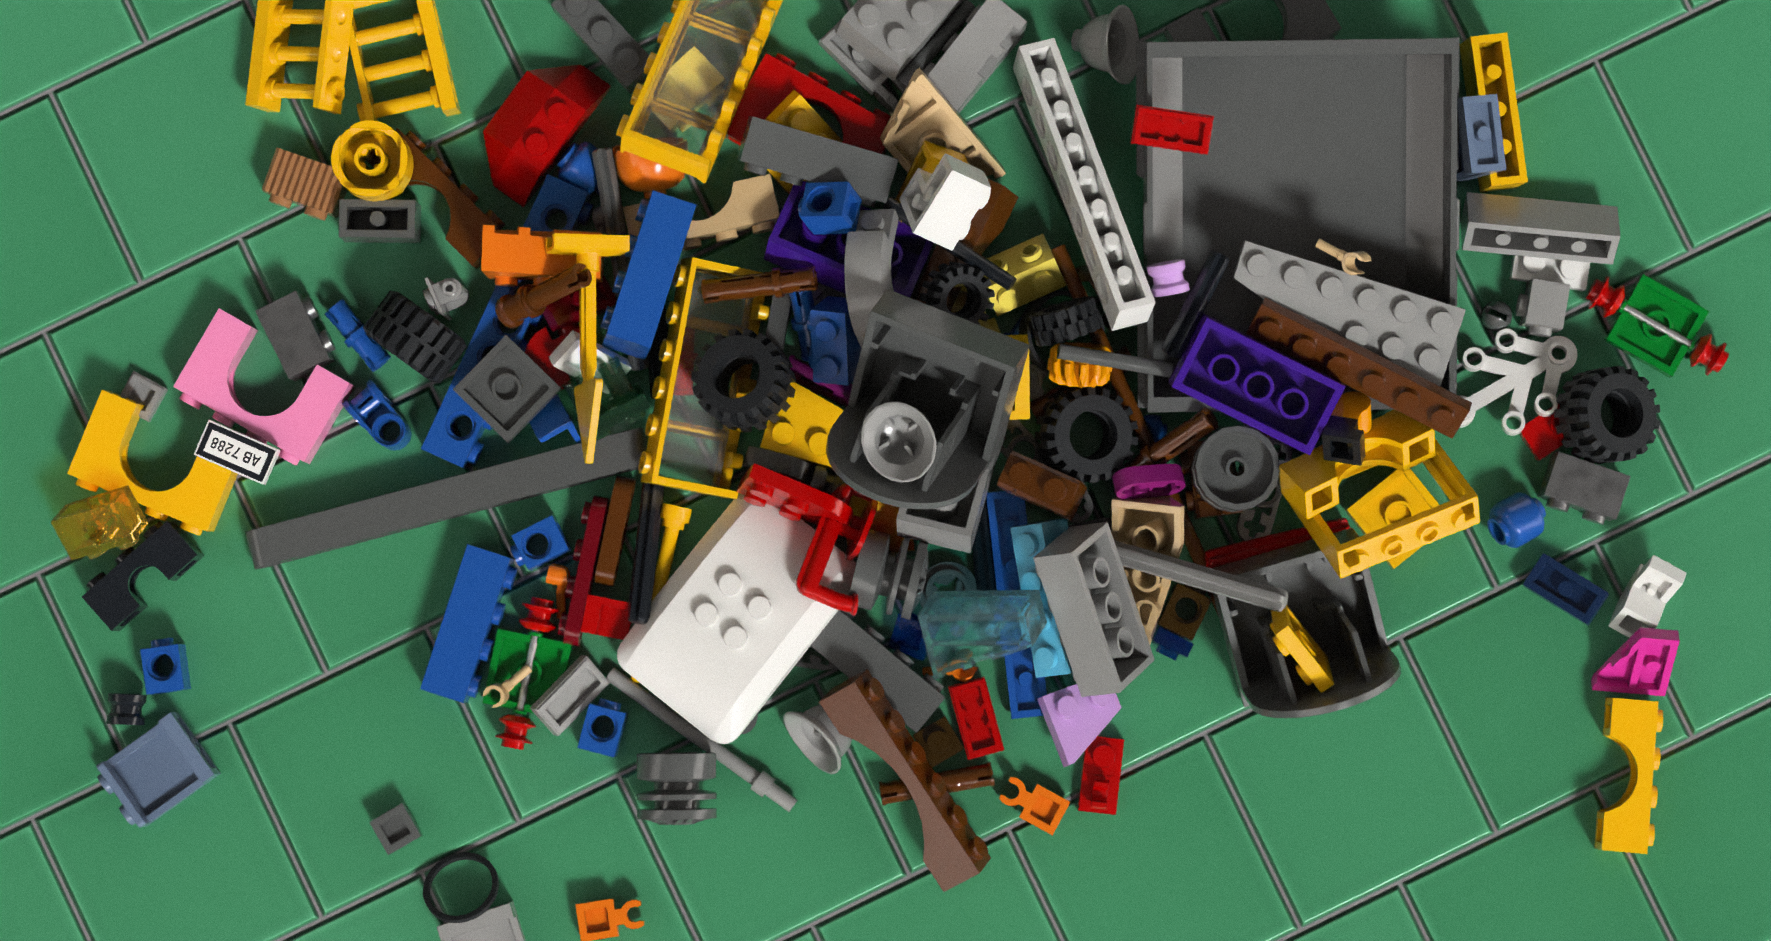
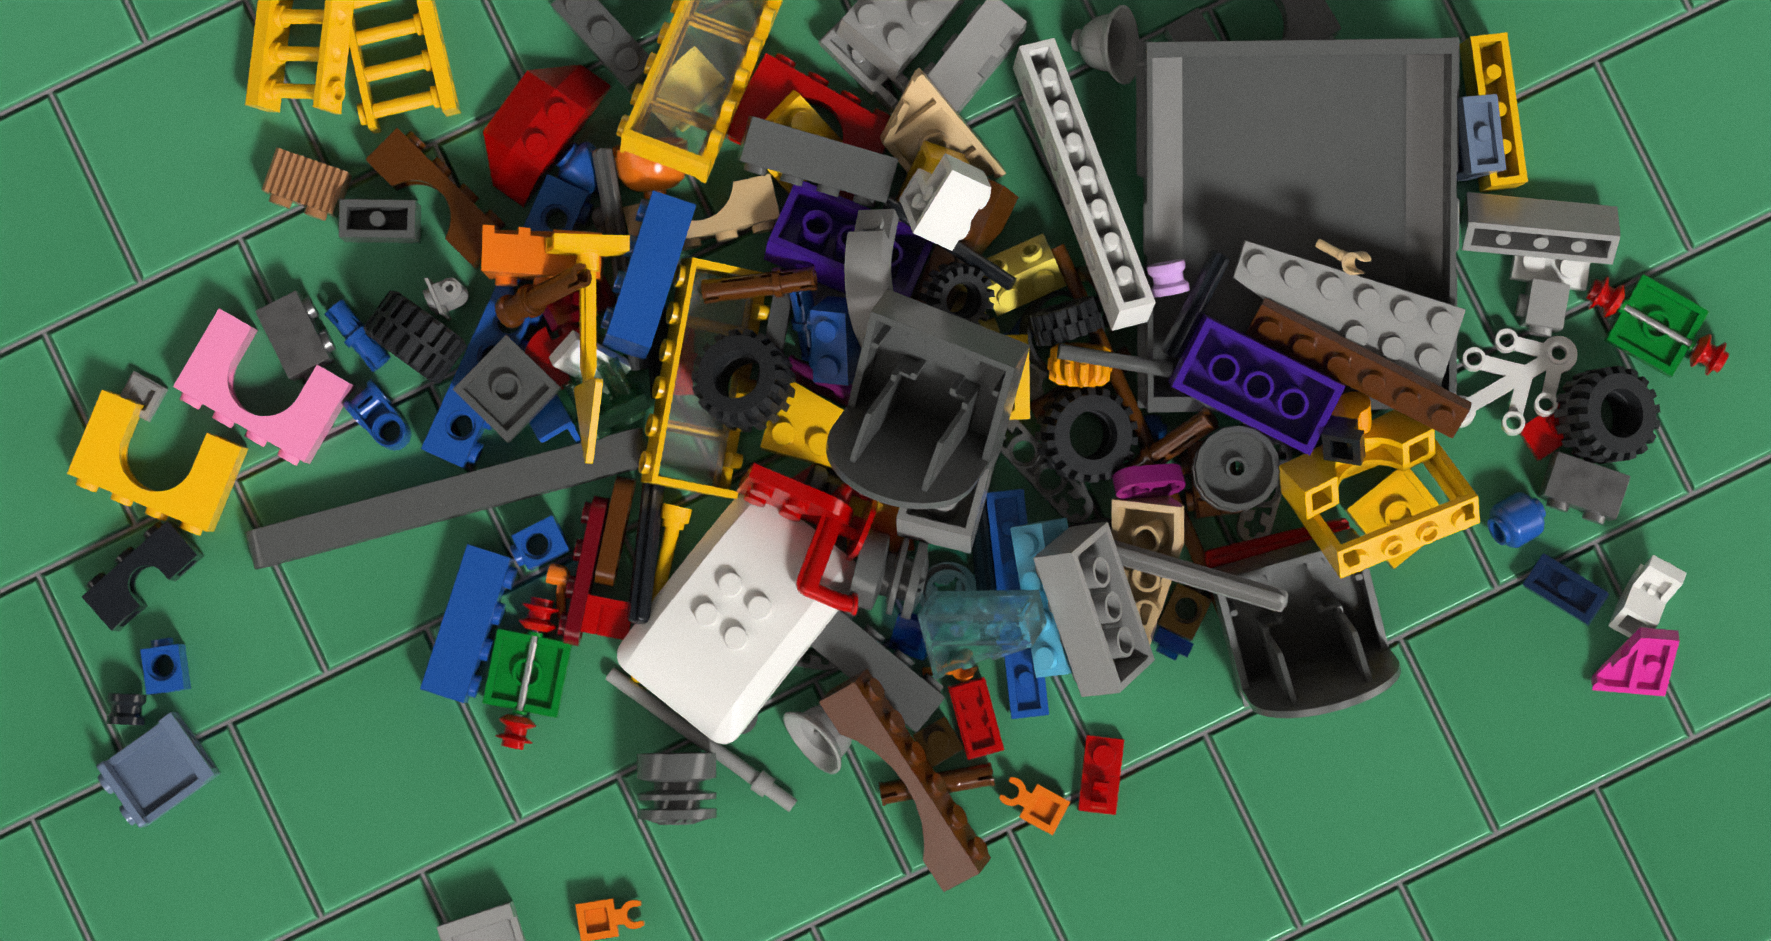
(100, 523): clear yellow brick -> none
(237, 452): tile -> none
(357, 146): yellow brick -> none
(396, 828): dark grey plate -> none
(448, 860): black piece -> none
(507, 685): tan hand -> none
(569, 695): light grey tile -> none
(590, 740): blue brick -> none
(780, 463): dark grey beam -> none
(830, 208): blue brick -> none
(898, 441): light grey hat -> none
(936, 43): dark grey bar -> none
(1041, 486): reddish brown brick -> none
(1076, 719): lavender wing -> none
(1172, 129): red plate -> none
(1295, 640): yellow plate -> none
(1492, 322): dark grey hinge -> none
(1627, 822): yellow arch -> none

